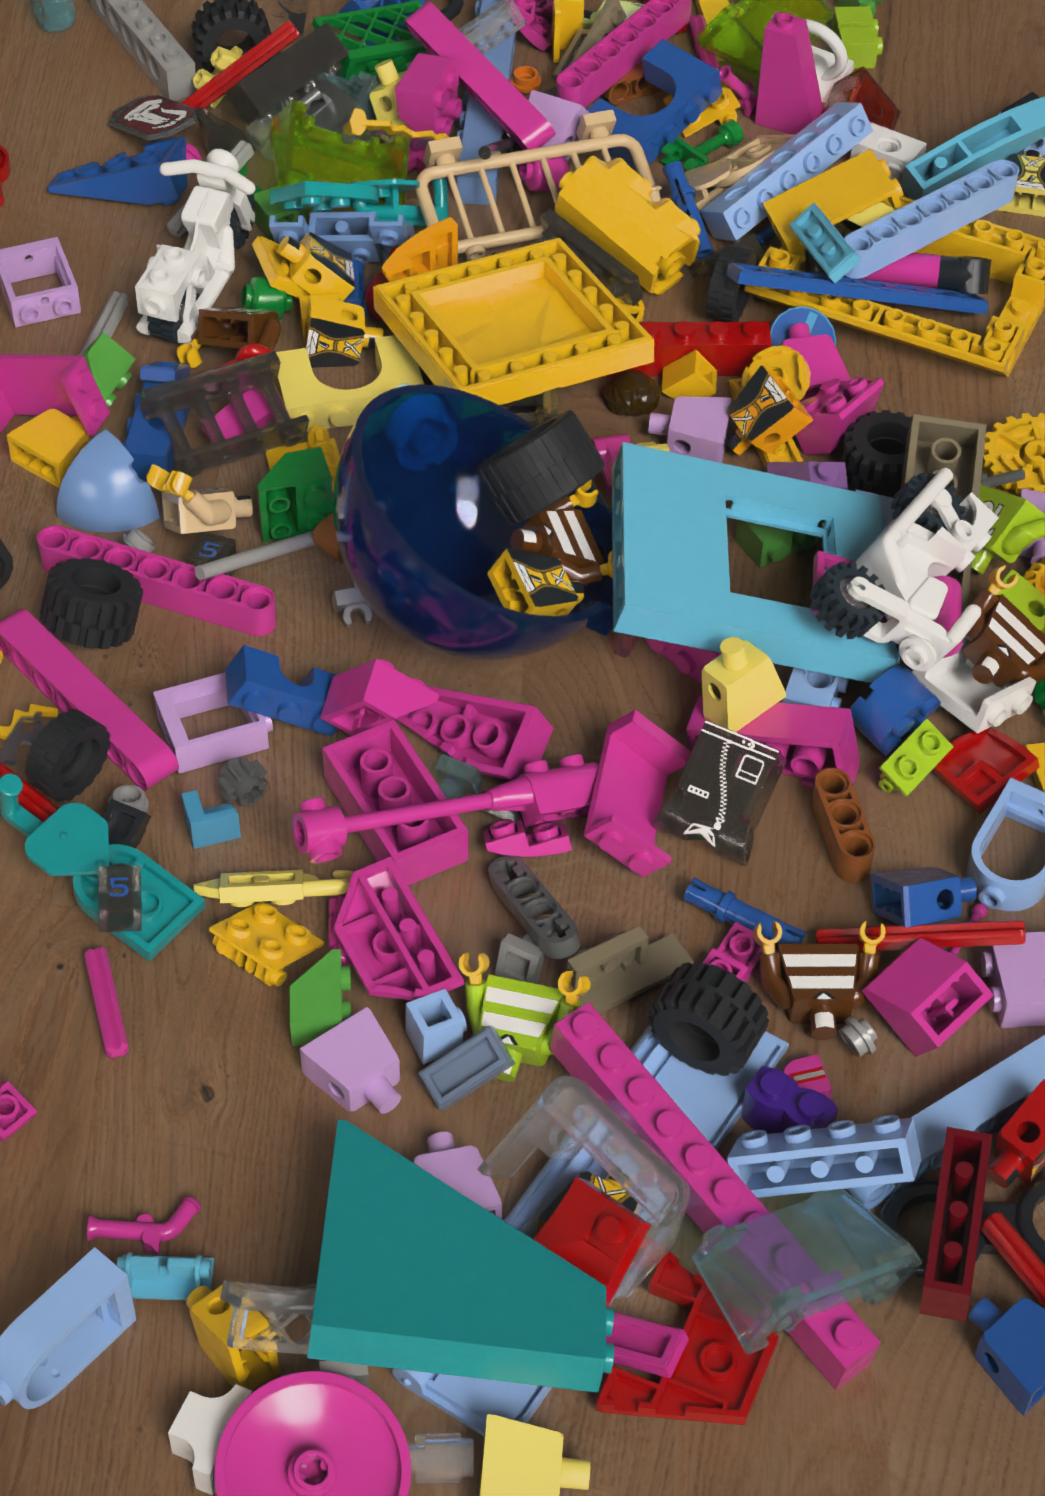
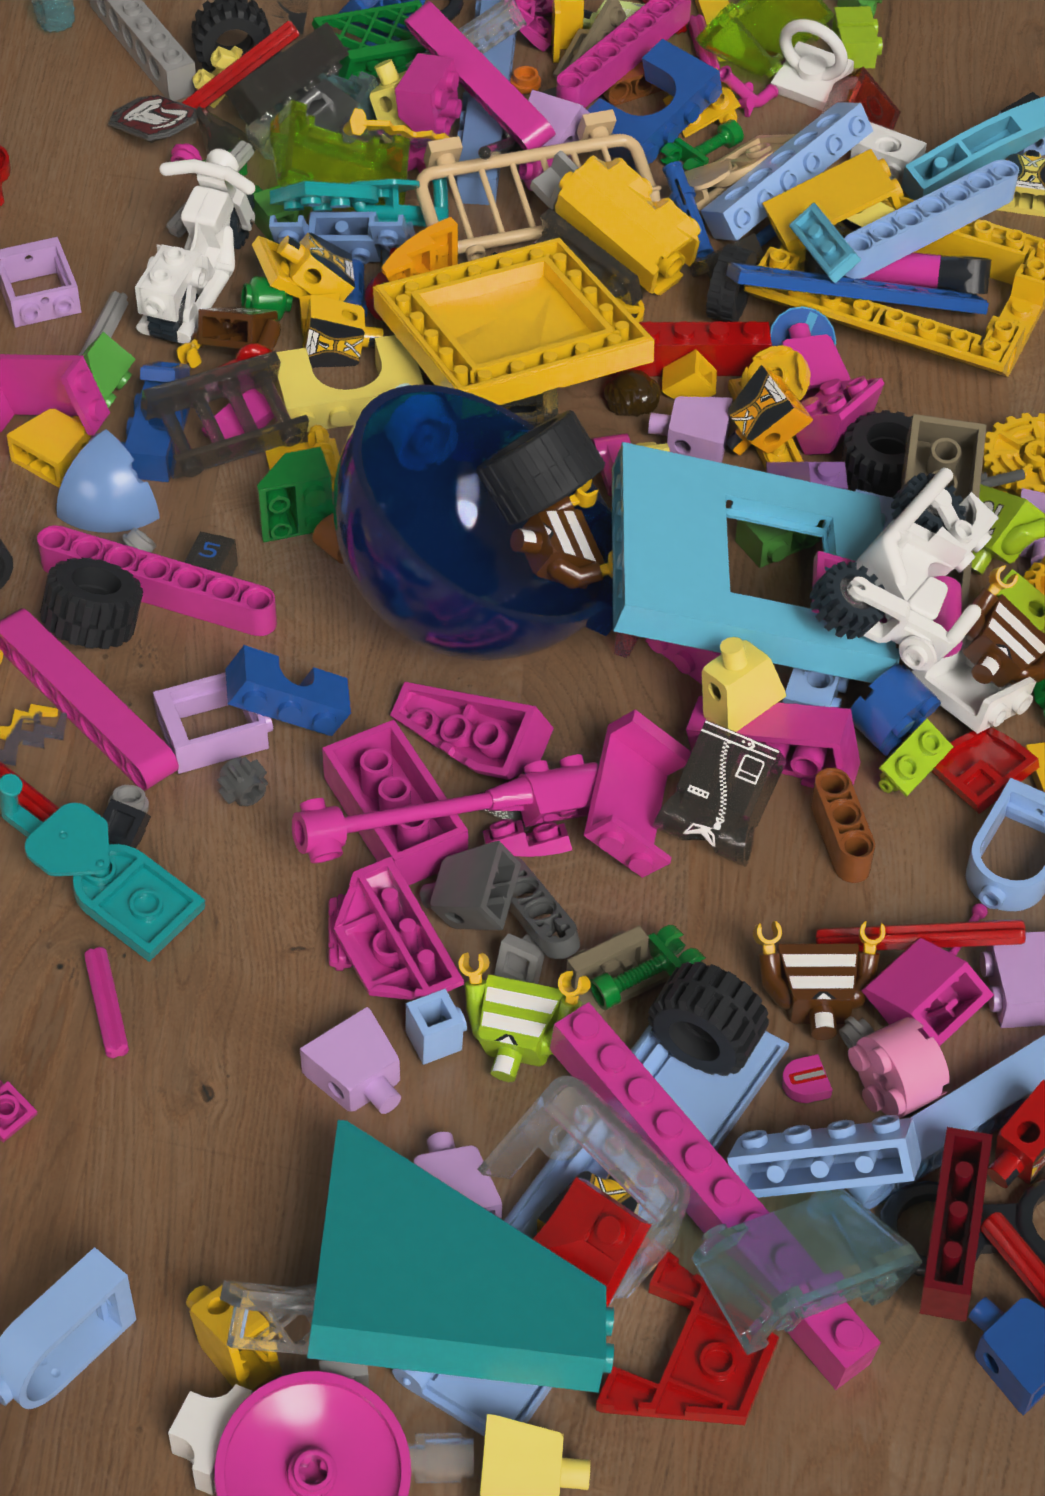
(67, 755): black tyre -> none
(119, 898): clear smoke brick -> none
(128, 178): blue wedge -> none
(144, 1227): dark pink piece -> none
(165, 1275): medium azure hinge -> none
(196, 509): tan torso -> none
(209, 824): dark azure panel -> none
(254, 556): light grey bar -> none
(263, 942): yellow hinge -> none
(275, 886): light yellow plate -> none
(318, 999): bright green slope -> none
(349, 601): light grey tile -> none
(373, 696): dark pink slope -> none
(457, 777): clear light blue tile -> none
(467, 1068): sand blue tile -> none
(474, 888): none -> dark grey torso
(534, 584): torso -> none
(547, 184): none -> light grey panel
(646, 1345): dark pink tile -> none
(663, 949): none -> green bar
(730, 909): blue pin -> none
(737, 953): dark pink slope -> none
(777, 1103): dark purple brick -> none
(788, 77): dark pink slope -> none
(899, 1068): none -> bright pink brick
(920, 895): blue torso -> none

